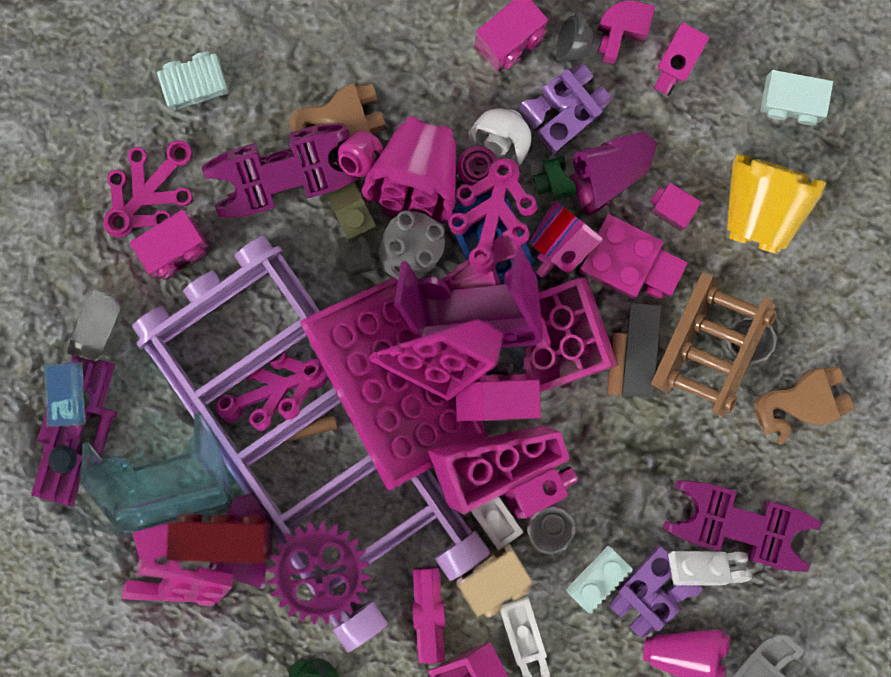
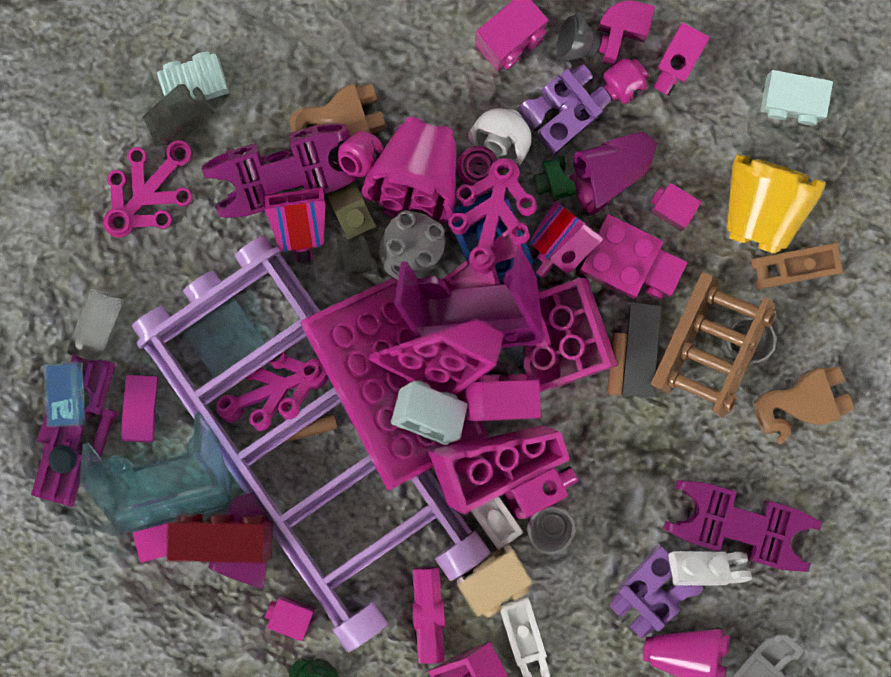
(139, 408): none -> dark pink slope
(170, 245): dark pink brick -> none
(177, 115): none -> clear smoke hinge
(178, 585): dark pink wing -> none
(223, 337): none -> clear light blue plate
(289, 617): none -> dark pink brick
(297, 221): none -> torso
(324, 601): magenta gear -> none
(429, 412): none -> light aqua brick
(598, 579): light aqua brick -> none
(625, 80): none -> dark pink head
(798, 266): none -> medium nougat plate

